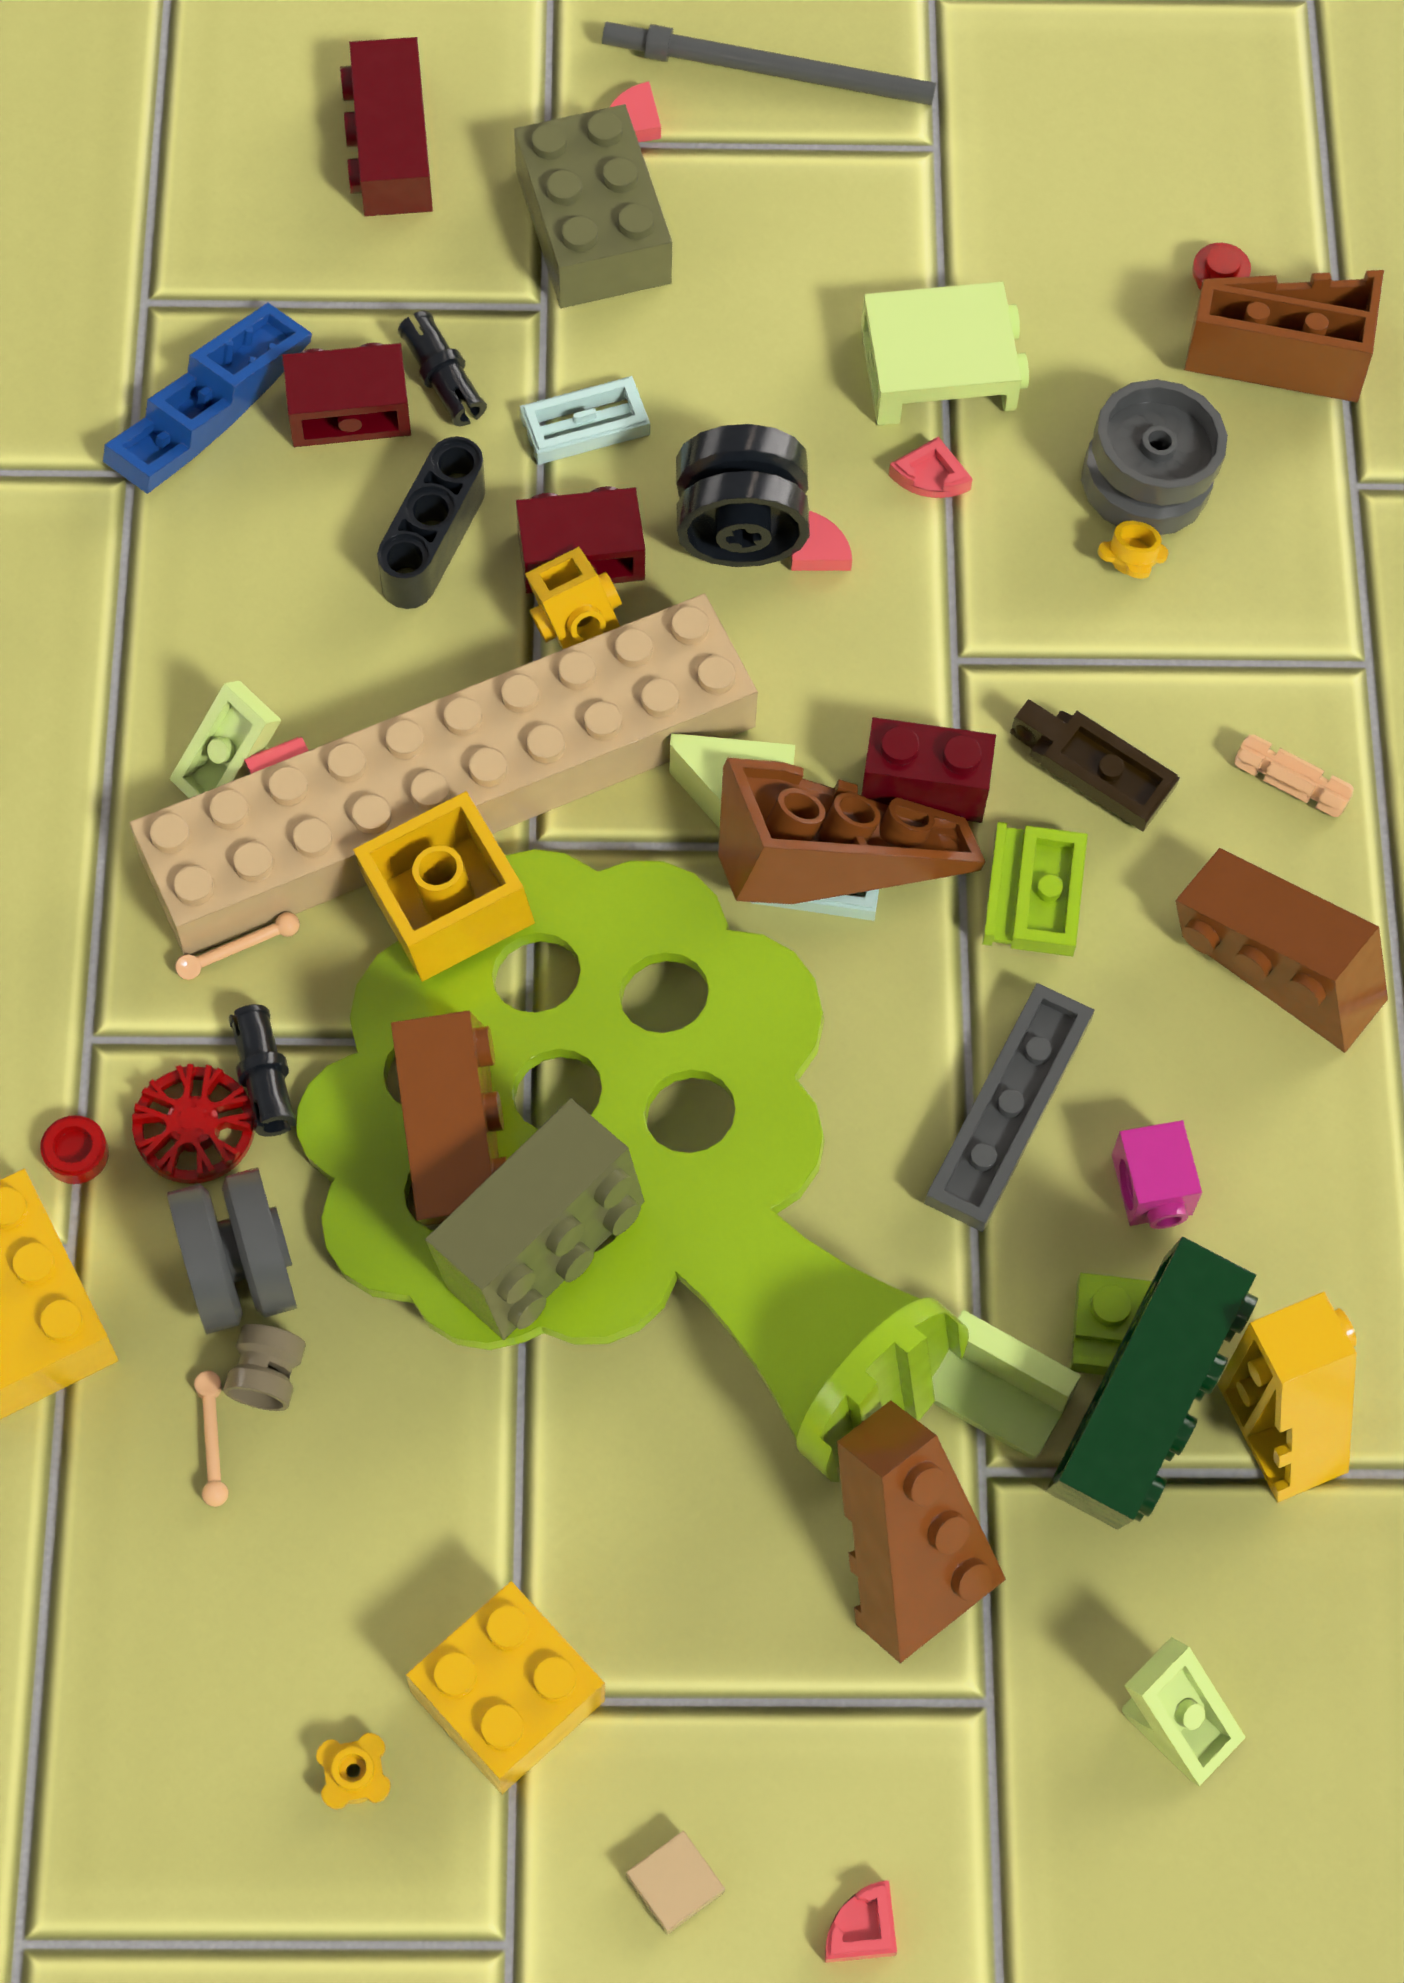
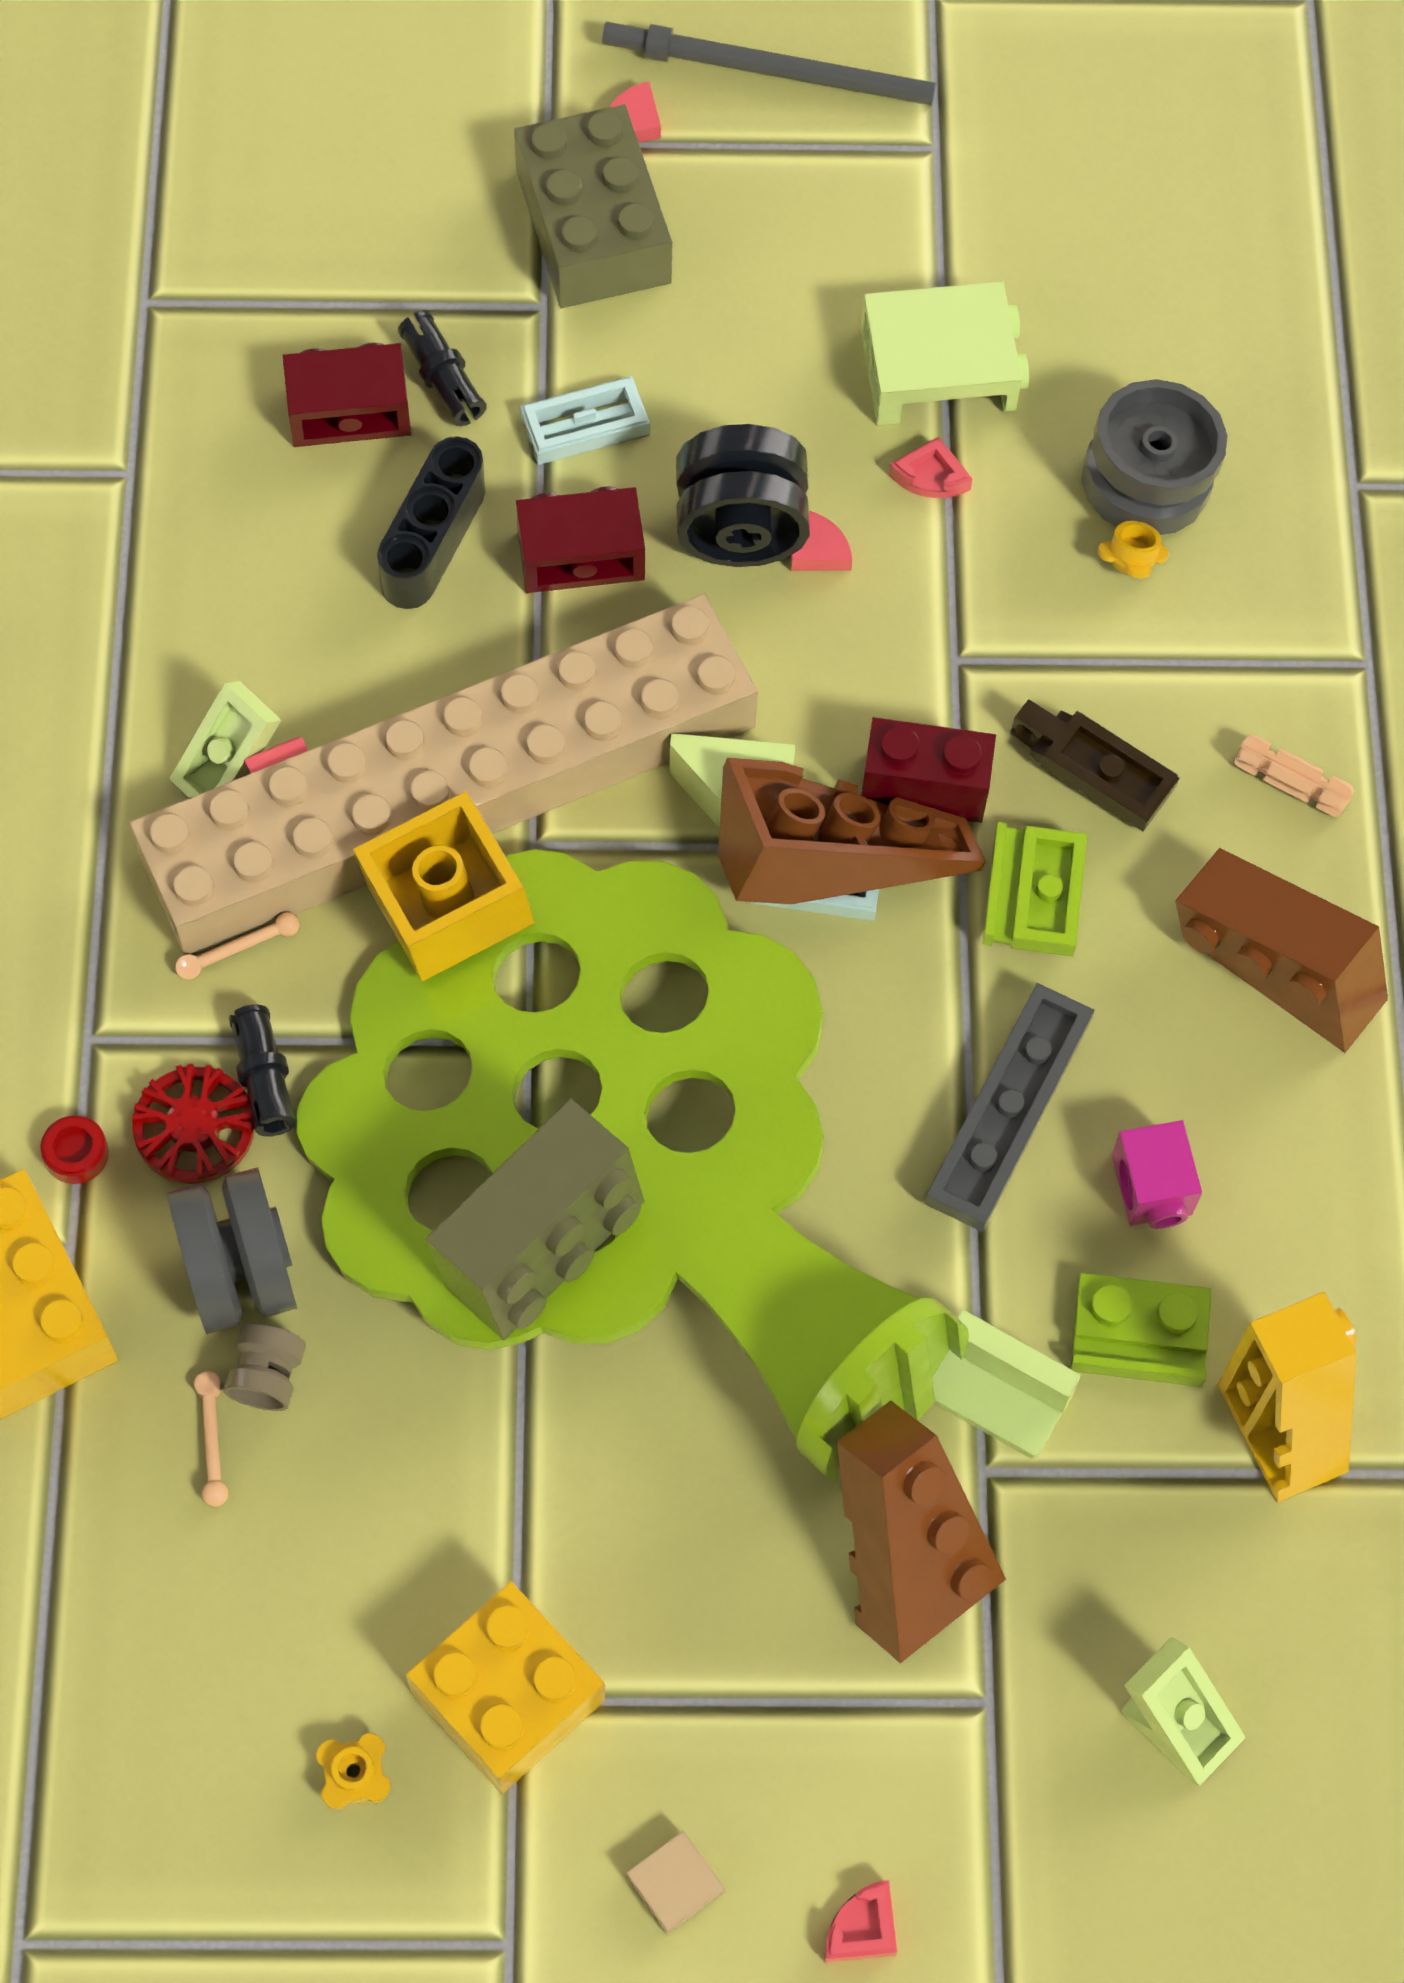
(203, 403): blue slope -> none
(387, 127): dark red brick -> none
(447, 1109): dark orange wedge -> none
(572, 600): yellow brick -> none
(1151, 1384): dark green brick -> none
(1220, 261): red plate -> none
(1288, 334): dark orange wedge -> none

